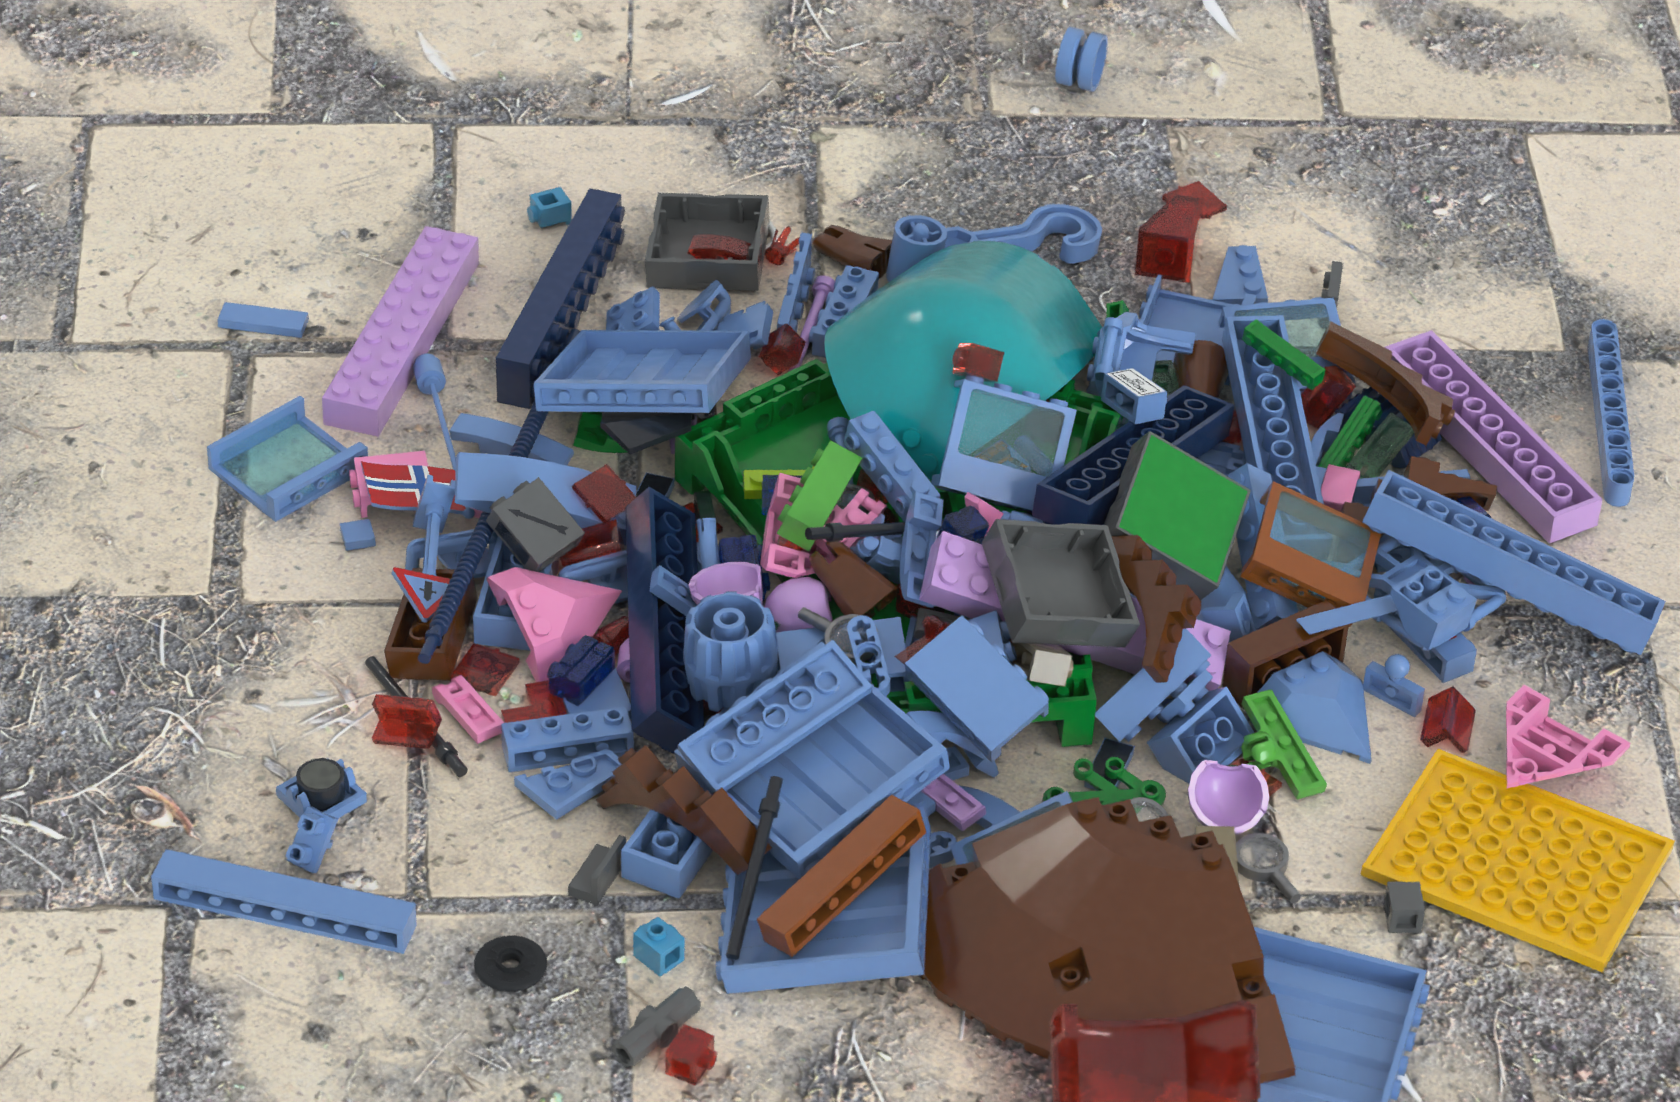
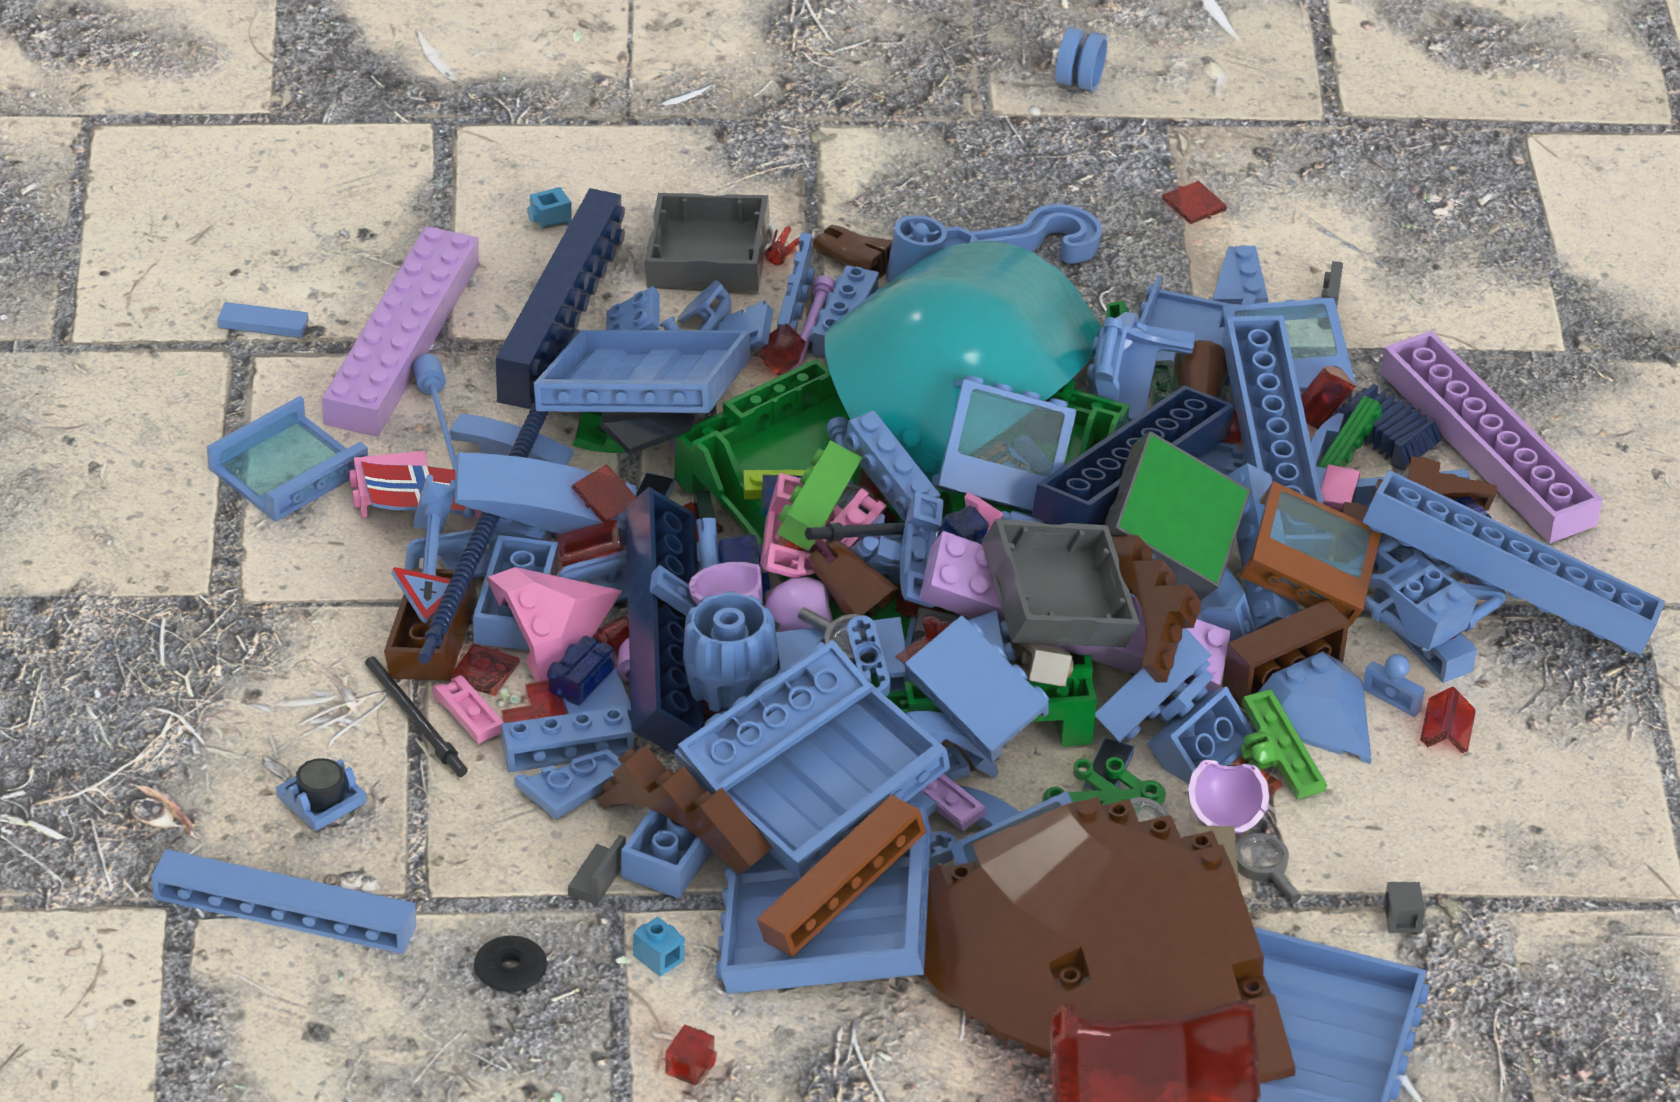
(311, 839): medium blue hips -> none
(357, 534): medium blue tile -> none
(405, 721): clear red panel -> none
(534, 525): dark grey brick -> none
(656, 1026): dark grey piece -> none
(709, 246): clear red slope -> none
(768, 810): black bar -> none
(977, 361): clear red brick -> none
(1134, 396): medium blue brick -> none
(1170, 240): clear red slope -> none
(1283, 354): green piece -> none
(1347, 614): medium blue sticker -> none
(1382, 446): clear green plate -> none
(1401, 386): reddish brown arch -> none
(1520, 859): yellow plate -> none
(1545, 748): bright pink wedge -> none
(1610, 413): medium blue beam -> none

